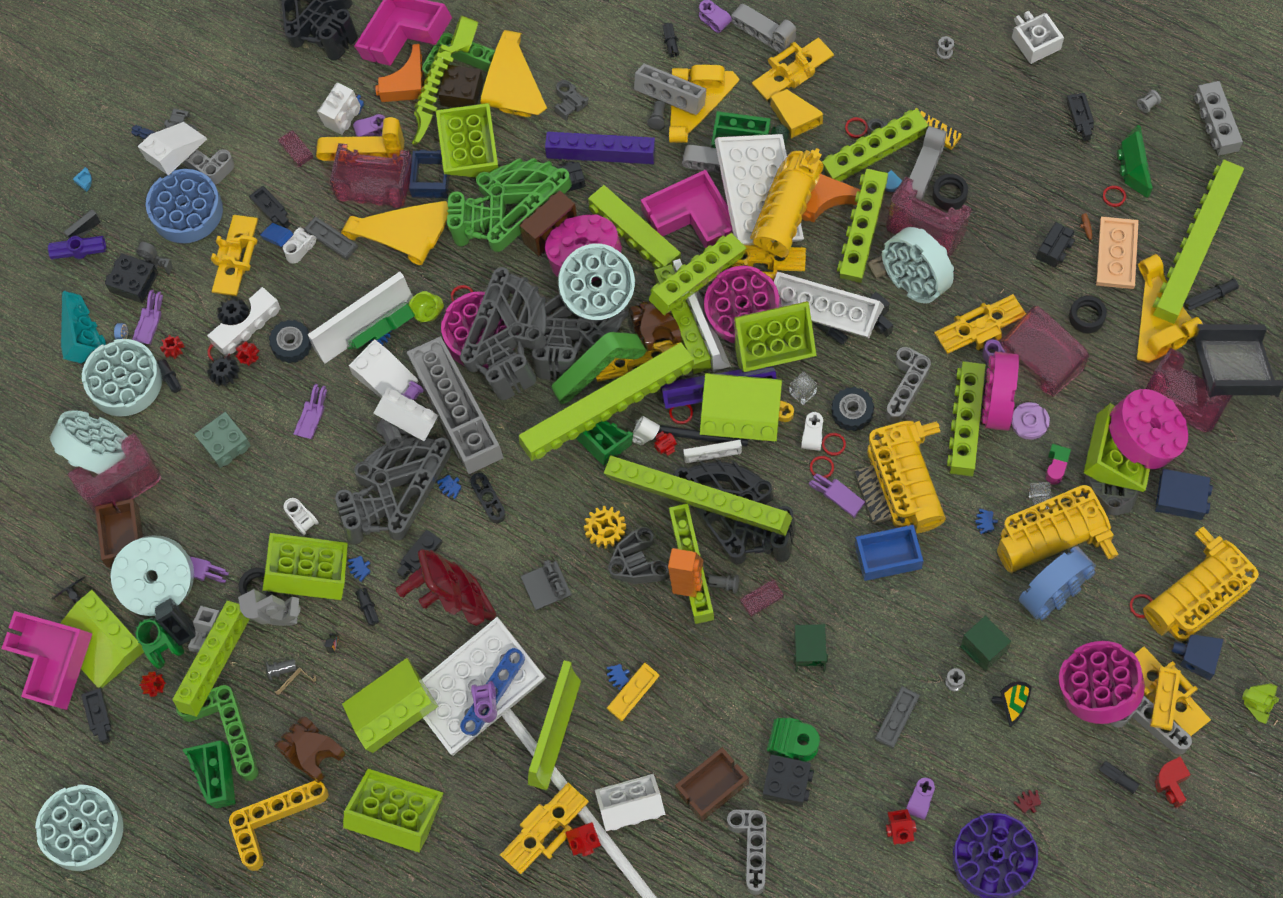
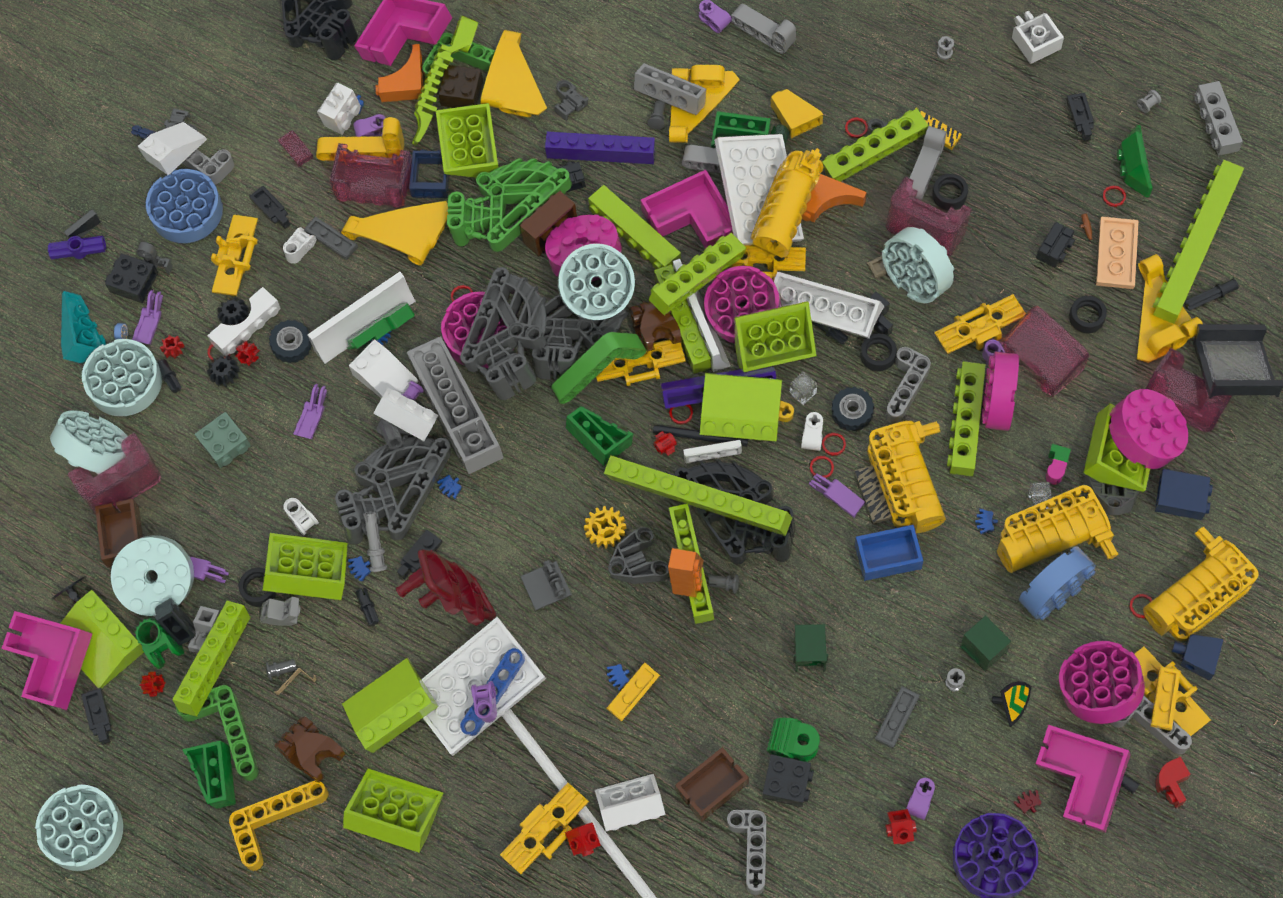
(83, 179): dark azure tile -> none
(259, 607): light grey brick -> none
(276, 234): blue tile -> none
(331, 643): black tile -> none
(375, 550): none -> light grey pin
(426, 306): lime hair -> none
(488, 489): black beam -> none
(554, 727): lime arch -> none
(606, 401): lime brick -> none
(644, 430): white piece -> none
(670, 40): black axle -> none
(761, 598): clear pink tile -> none
(794, 73): yellow piece -> none
(870, 179): lime brick -> none
(878, 339): none -> black tyre
(893, 182): dark azure tile -> none
(1030, 421): lavender tile -> none
(1096, 771): none -> dark pink piece
(1260, 699): lime brick -> none

